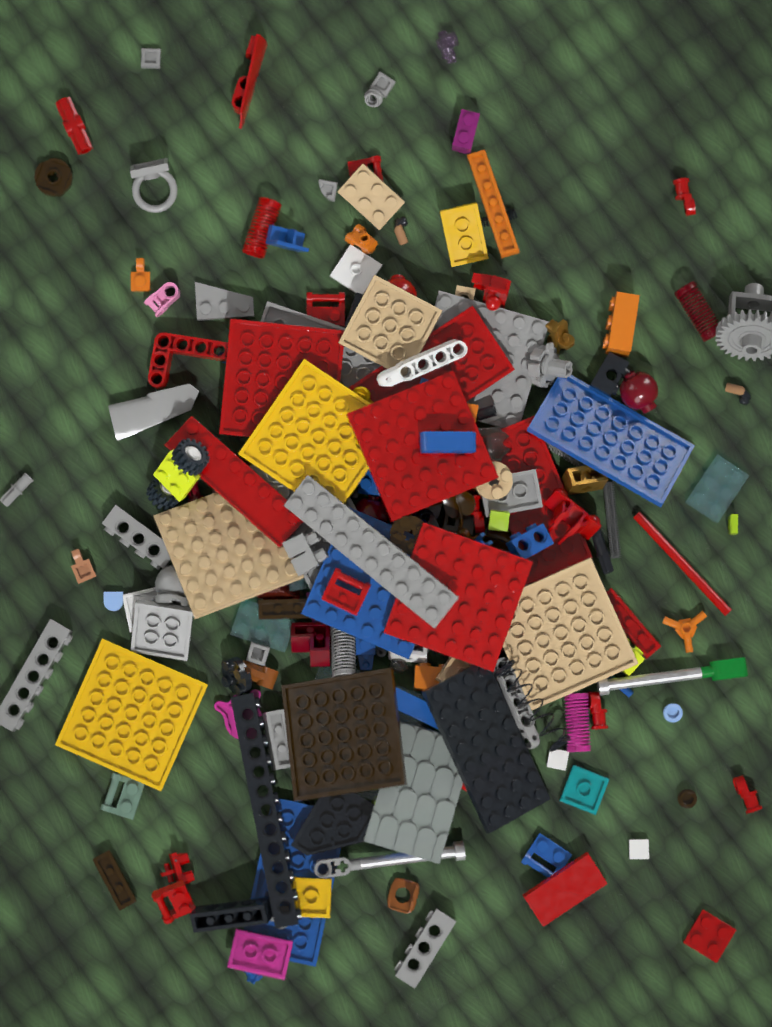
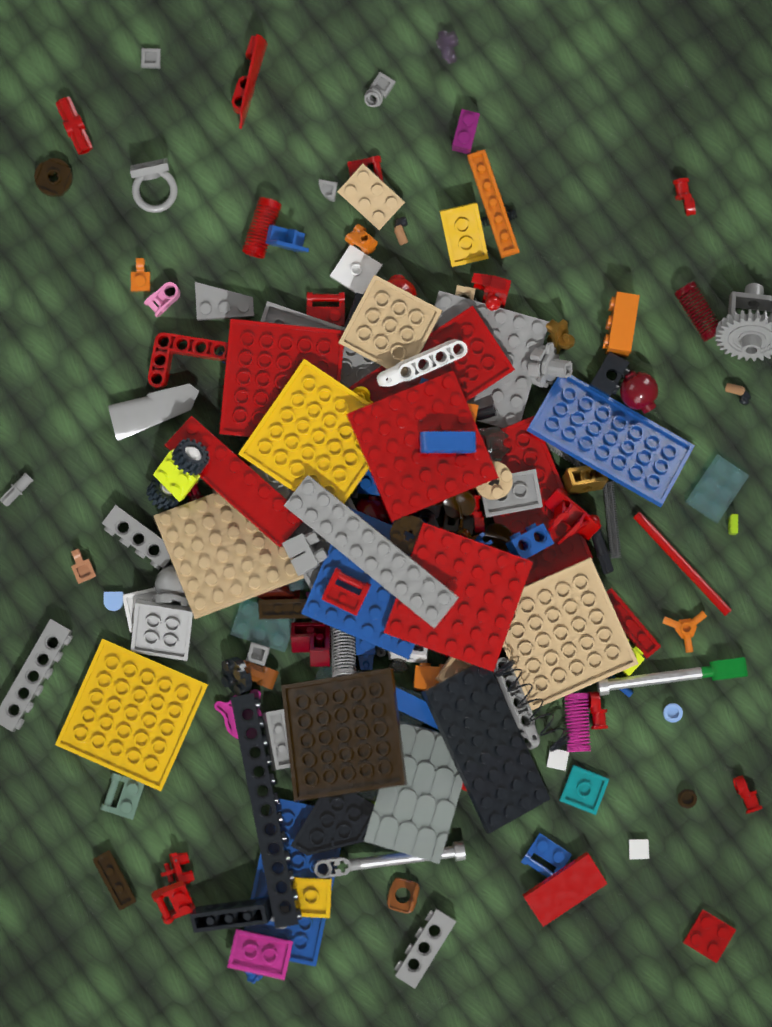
(498, 520): lime tile -> none

